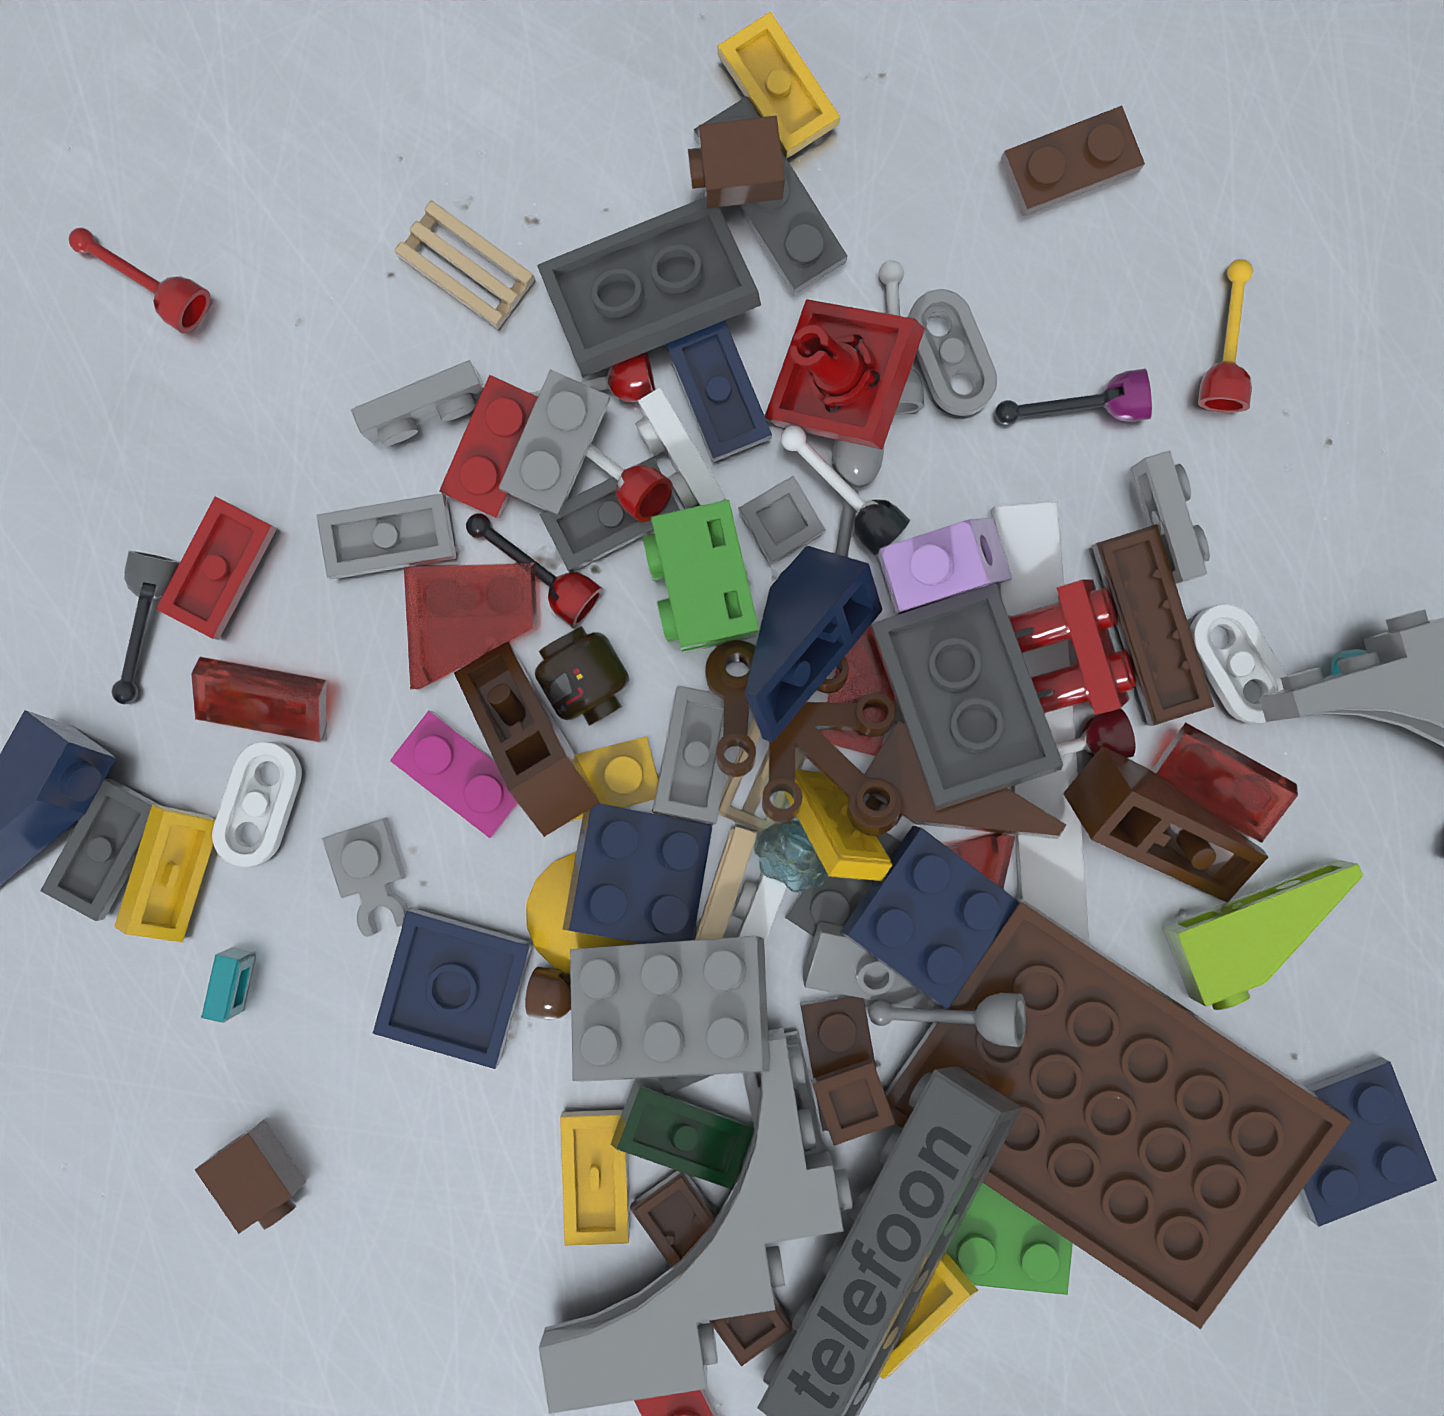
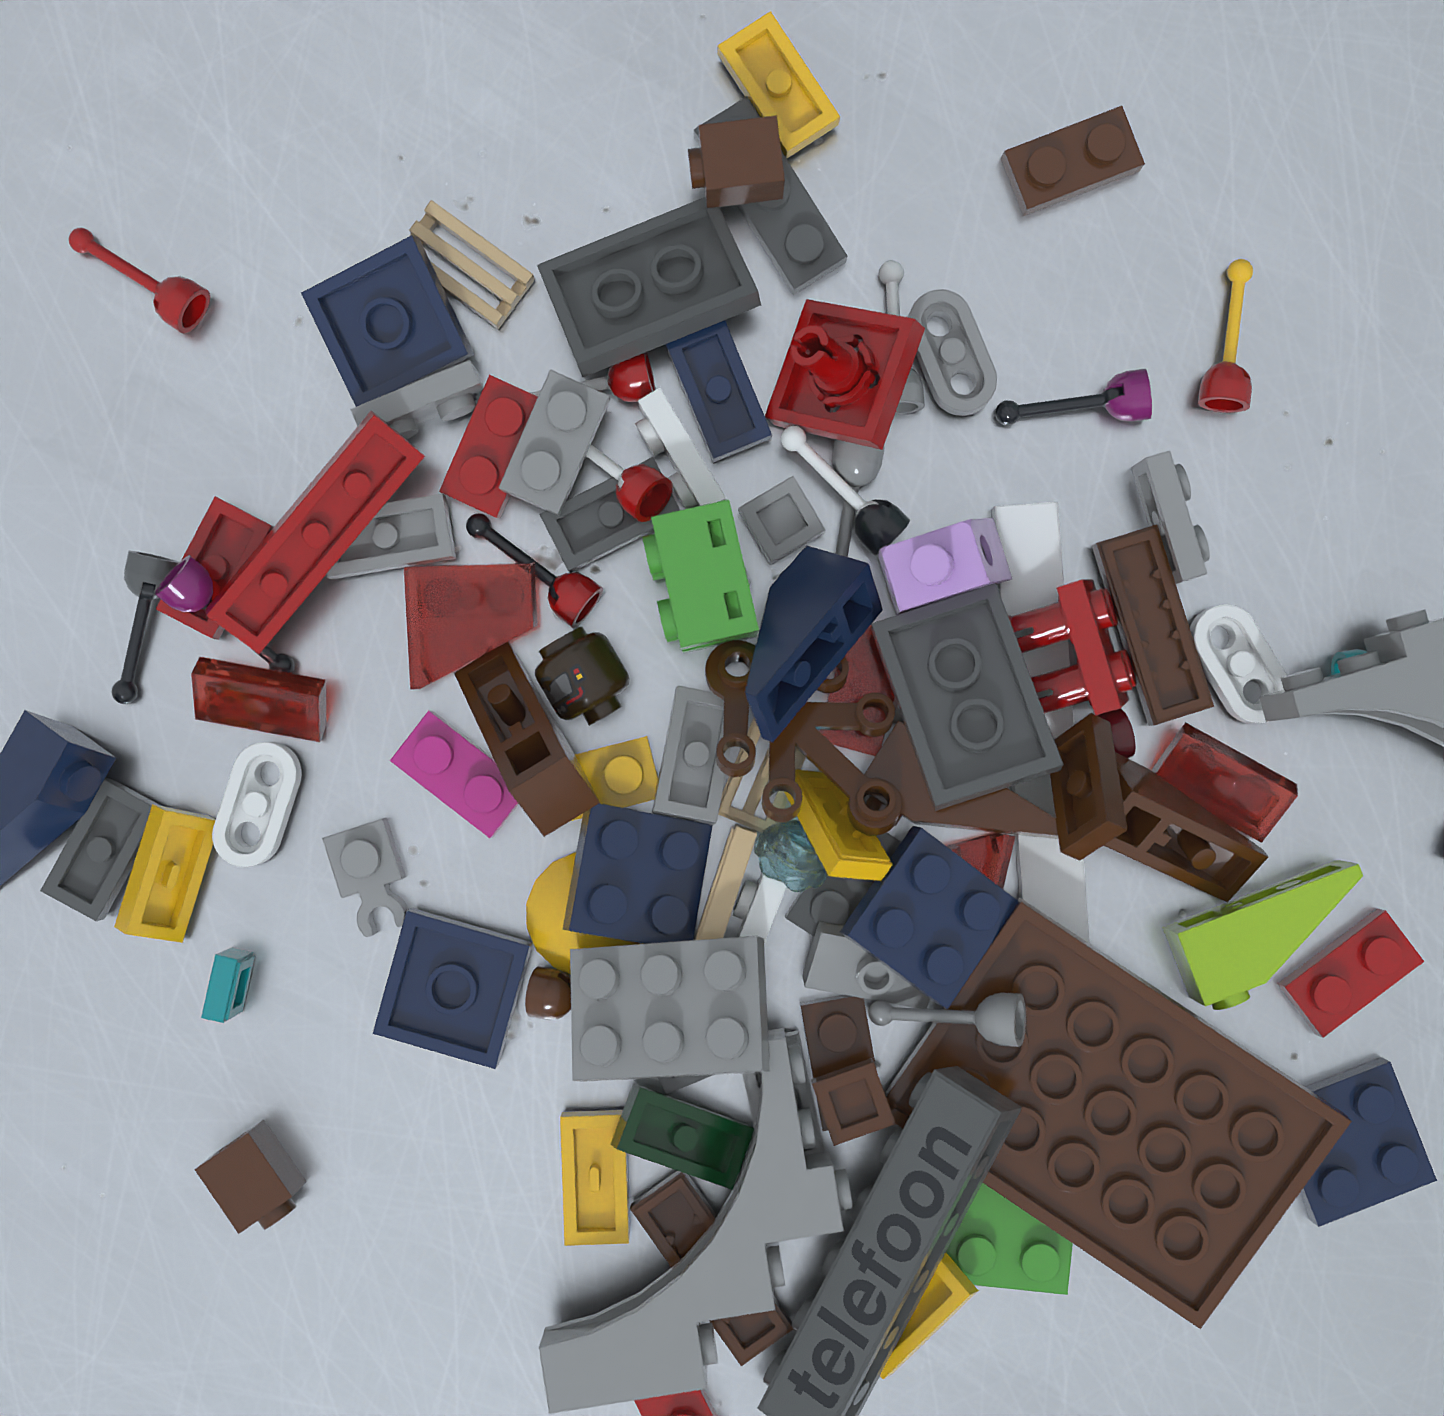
(191, 589): none -> magenta hinge
(314, 533): none -> red plate
(387, 321): none -> dark blue plate
(1087, 788): none -> reddish brown plate
(1350, 972): none -> red plate

